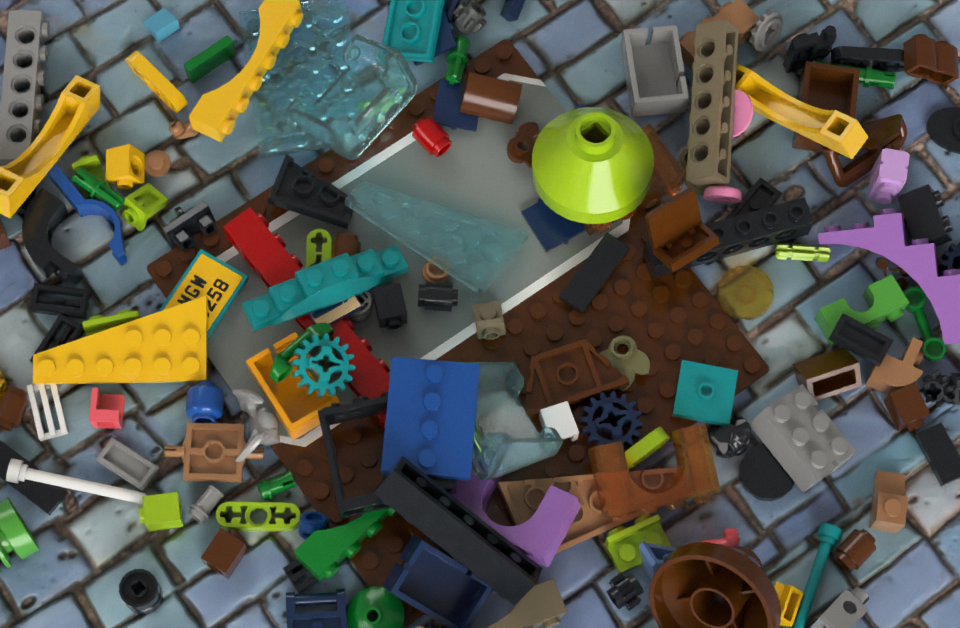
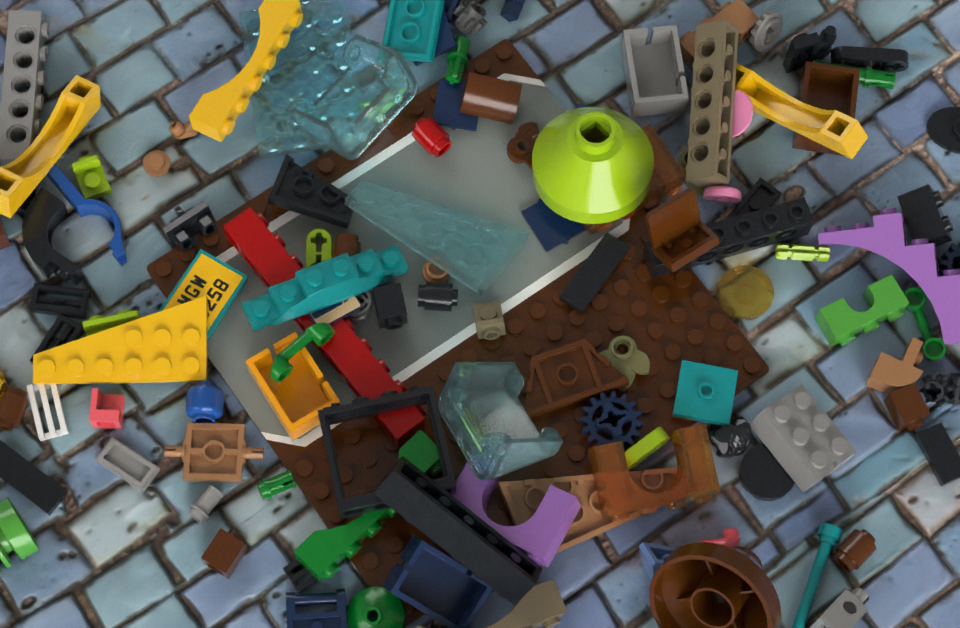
(20, 472): white piece -> none
(98, 189): green axle -> none
(125, 167): yellow brick -> none
(141, 591): black wheel -> none
(142, 205): lime bracket -> none
(156, 81): yellow beam -> none
(161, 24): medium azure slope -> none
(161, 511): lime brick -> none
(209, 59): green tile -> none
(236, 522): lime beam -> none
(263, 424): light grey animal -> none
(311, 522): blue tile -> none
(322, 377): teal gear -> none
(431, 416): blue plate -> none
(560, 418): white panel -> none
(624, 543): lime bracket -> none
(625, 591): black gear -> none
(789, 601): yellow piece -> none
(829, 373): reddish brown brick -> none
(860, 339): black tile -> none
(882, 134): reddish brown piece -> none
(883, 264): reddish brown piece -> none
(888, 176): lavender brick -> none
(888, 502): medium nougat arch -> none
(931, 59): reddish brown brick -> none

